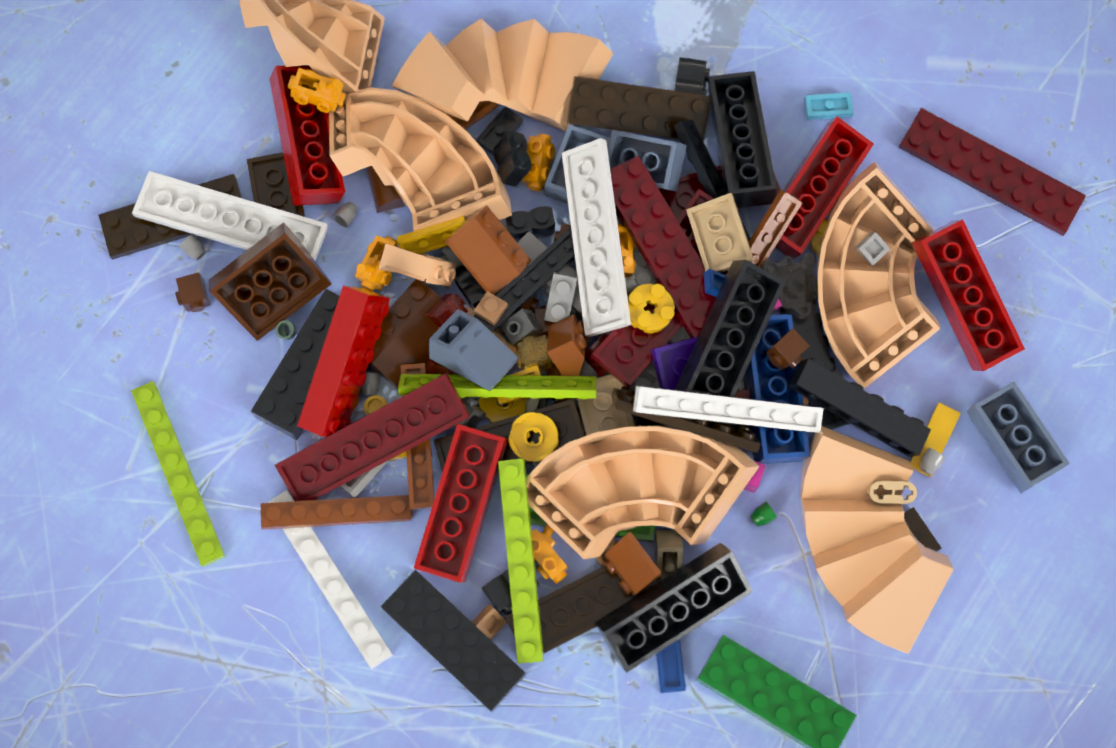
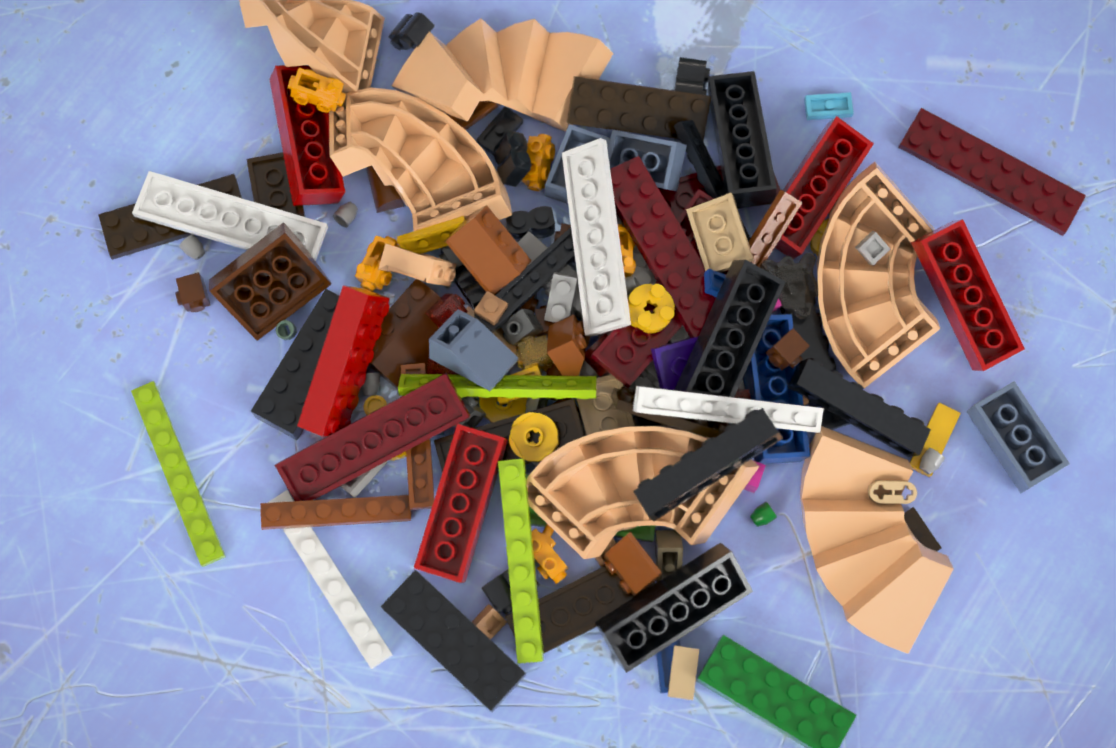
(410, 31): none -> black brick
(683, 673): none -> tan tile
(707, 464): none -> black brick

